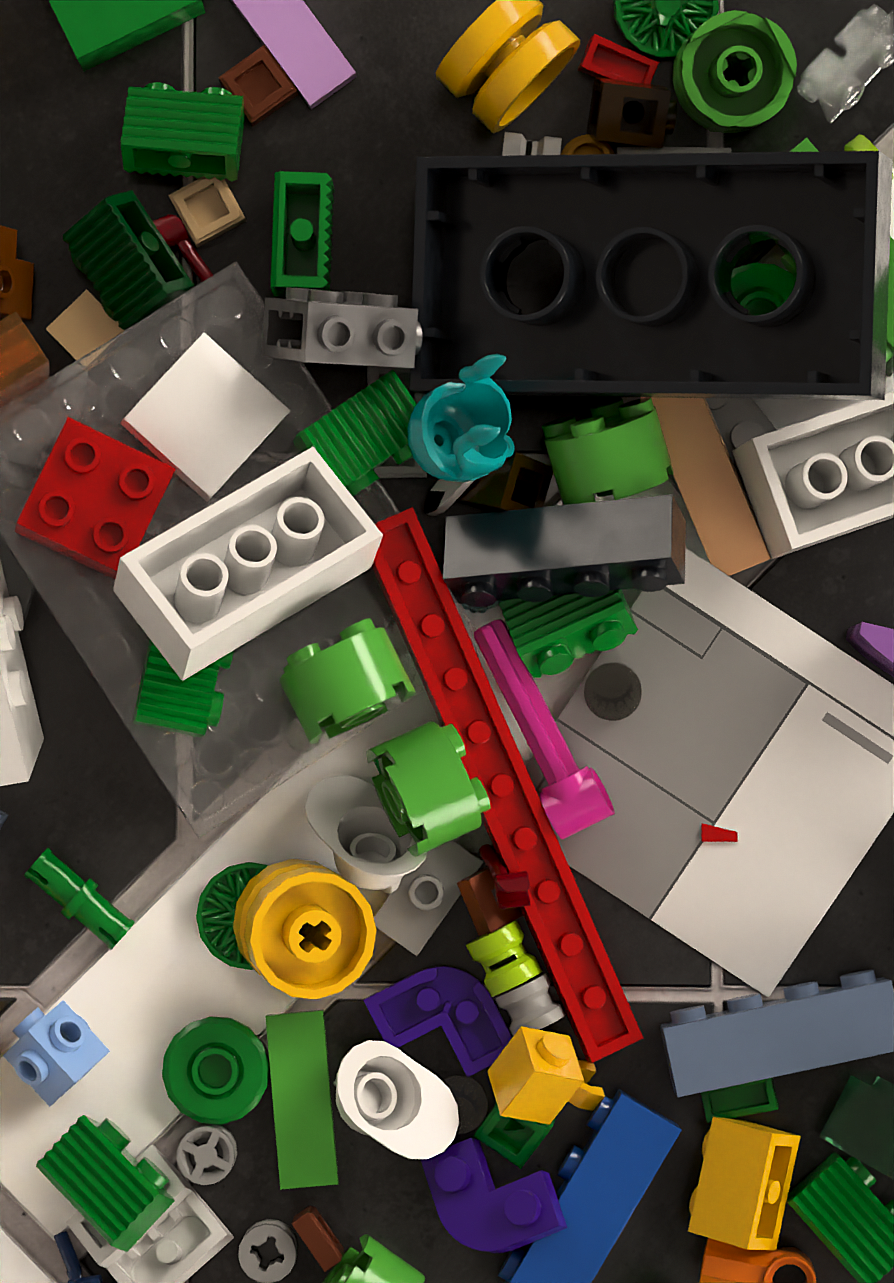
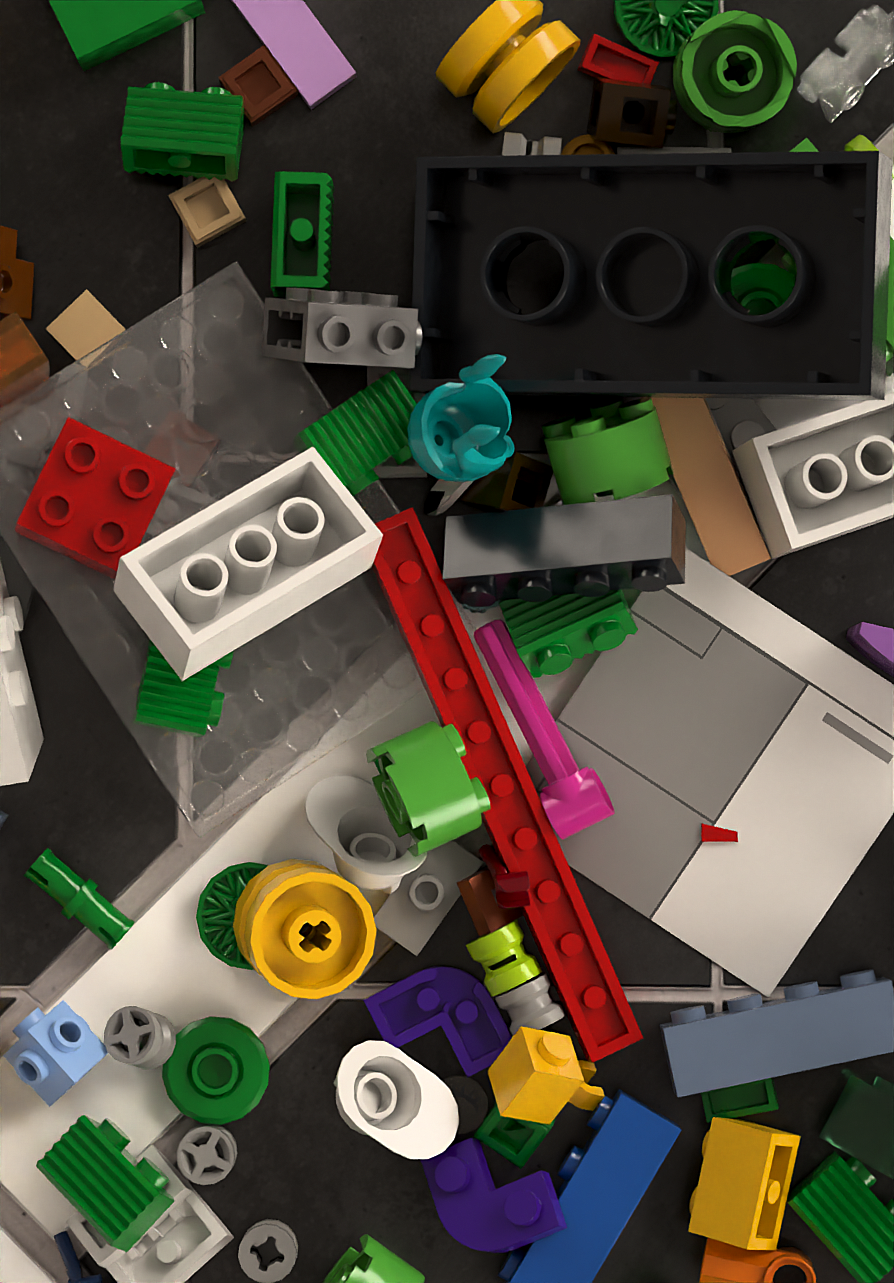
(126, 259): dark green brick -> none
(126, 1031): none -> light grey wheel
(174, 234): dark red hand -> none
(205, 417): white slope -> none
(302, 1099): bright green tile -> none
(318, 1237): copper tile -> none
(345, 681): bright green brick -> none
(613, 691): clear smoke tile -> none

